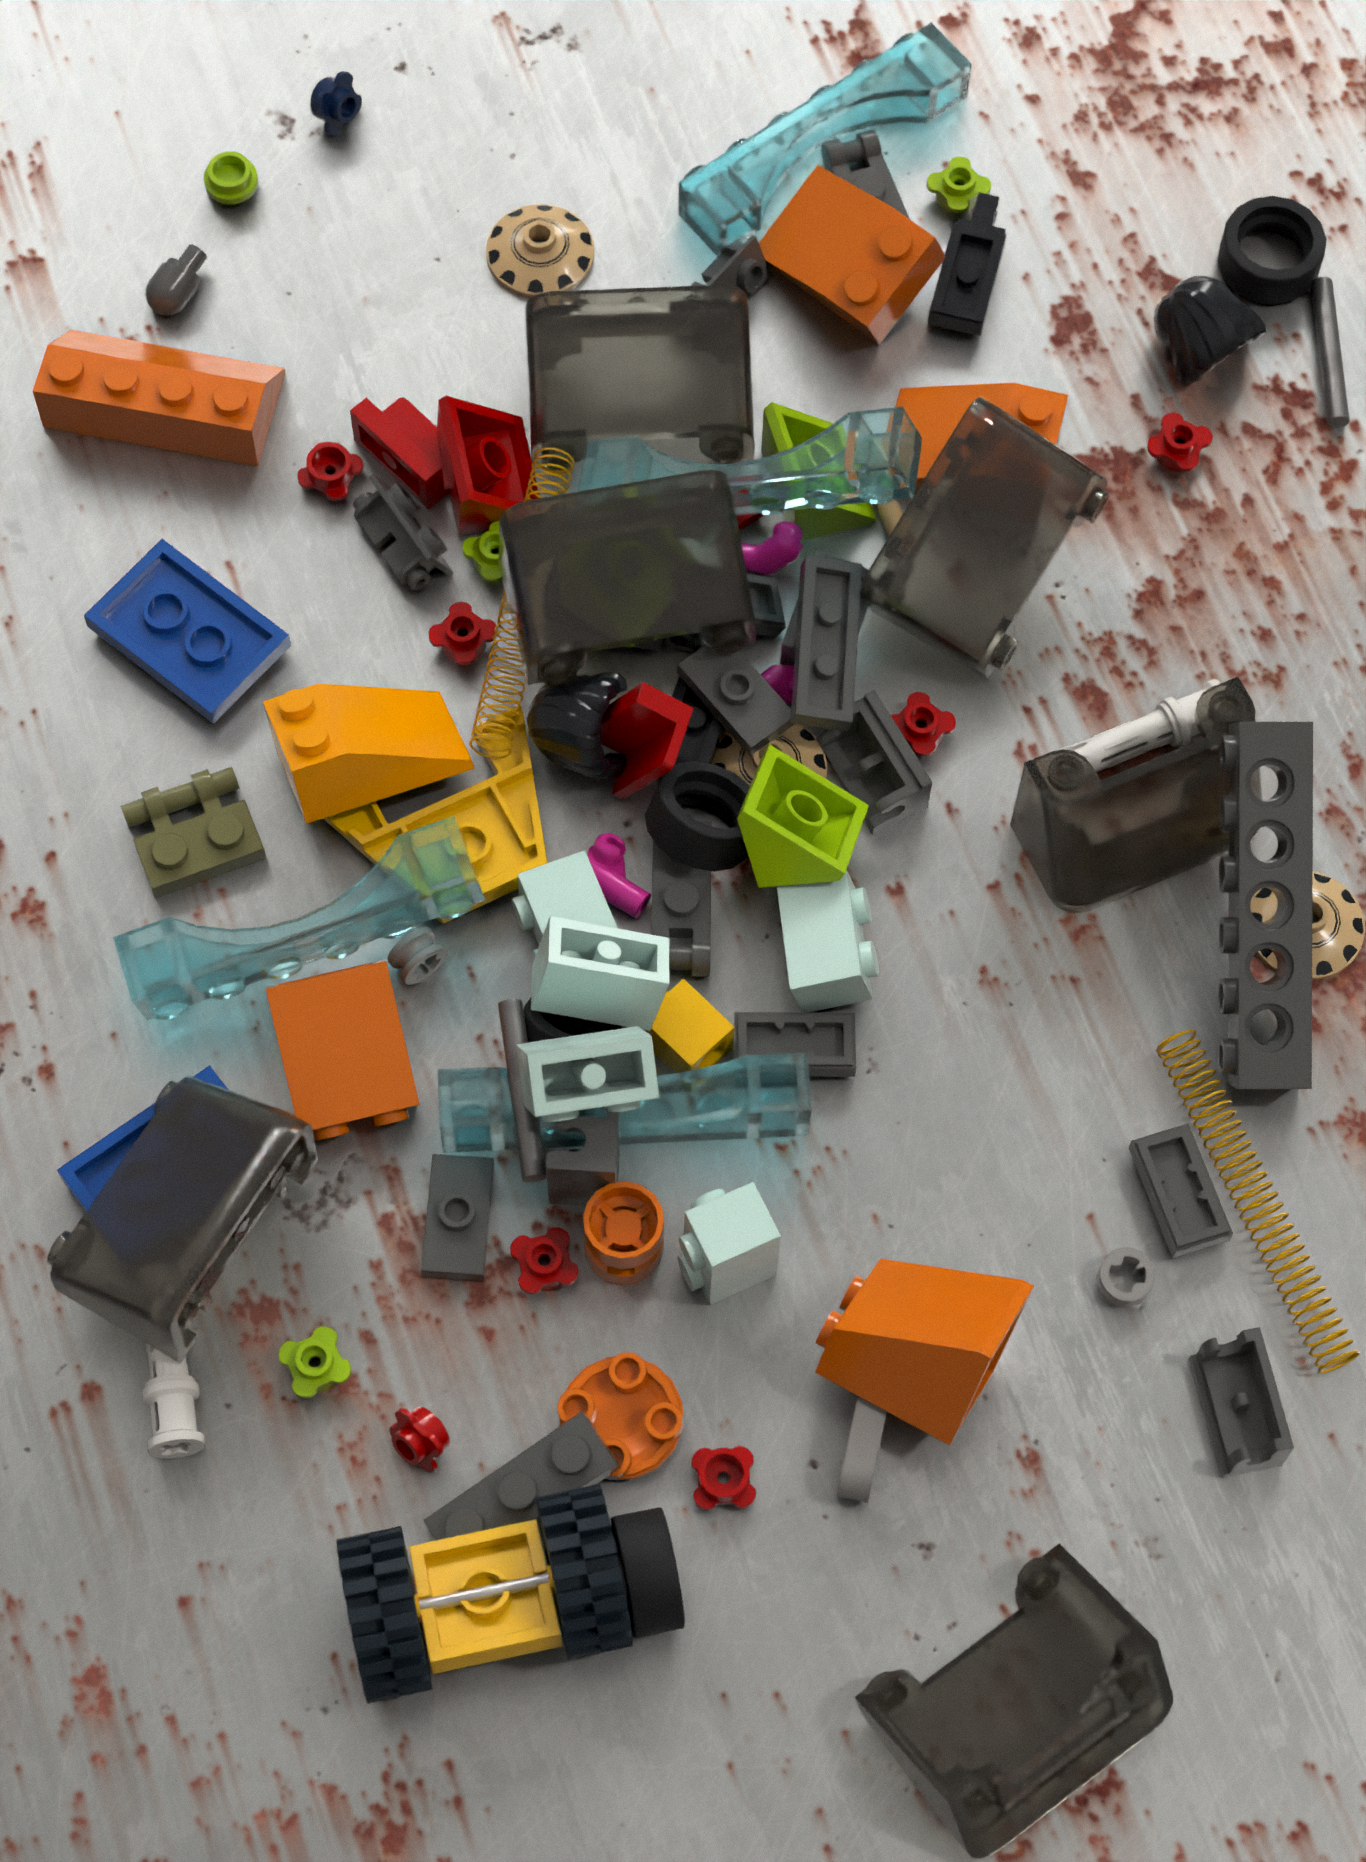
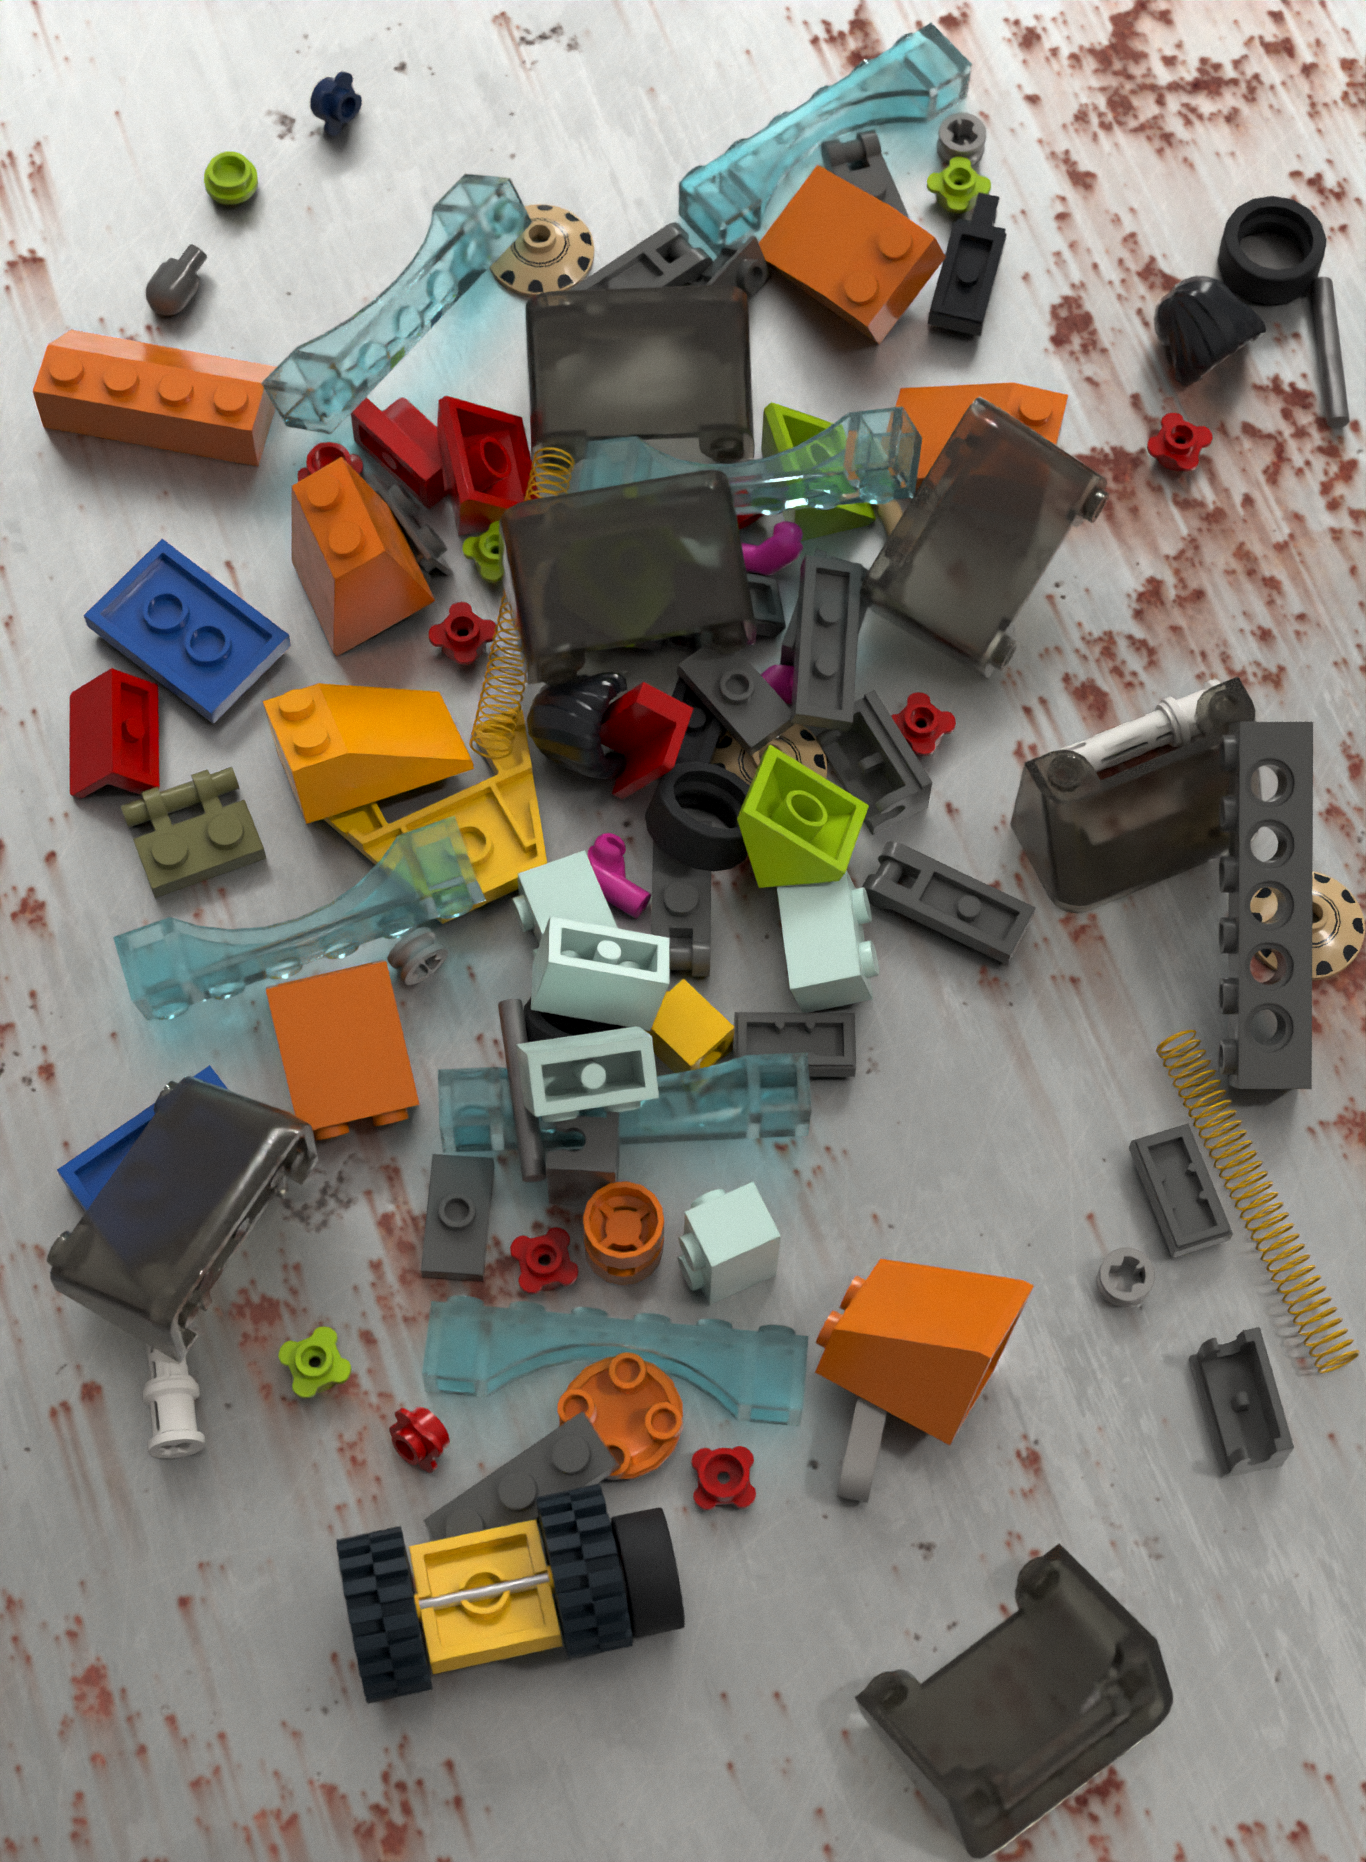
(114, 734): none -> red panel
(339, 369): none -> clear light blue arch
(352, 557): none -> orange slope
(485, 1348): none -> clear light blue arch
(645, 266): none -> dark grey plate
(949, 902): none -> dark grey plate
(961, 125): none -> light grey bush

